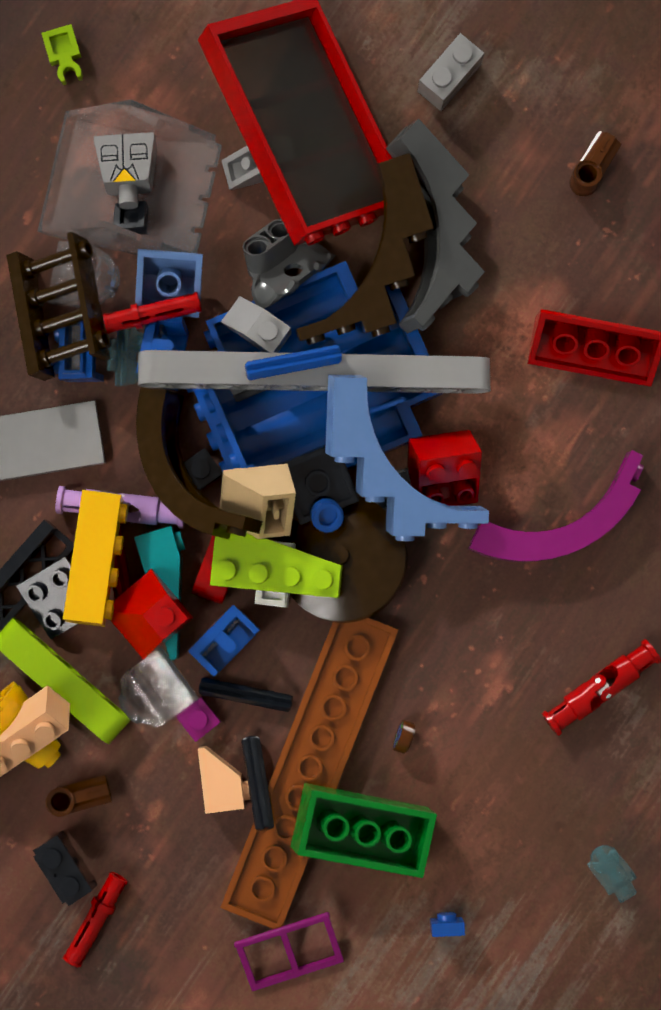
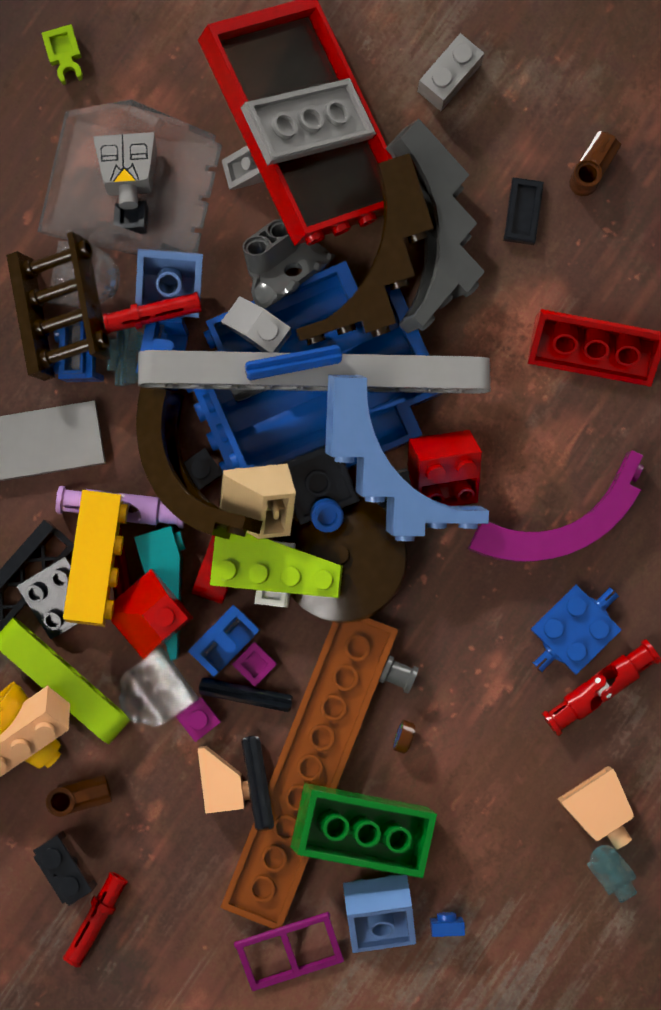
(254, 664): none -> magenta plate
(308, 121): none -> light grey tile
(379, 913): none -> medium blue slope
(398, 674): none -> dark grey bush
(523, 211): none -> black tile
(575, 629): none -> blue plate
(600, 807): none -> light nougat torso

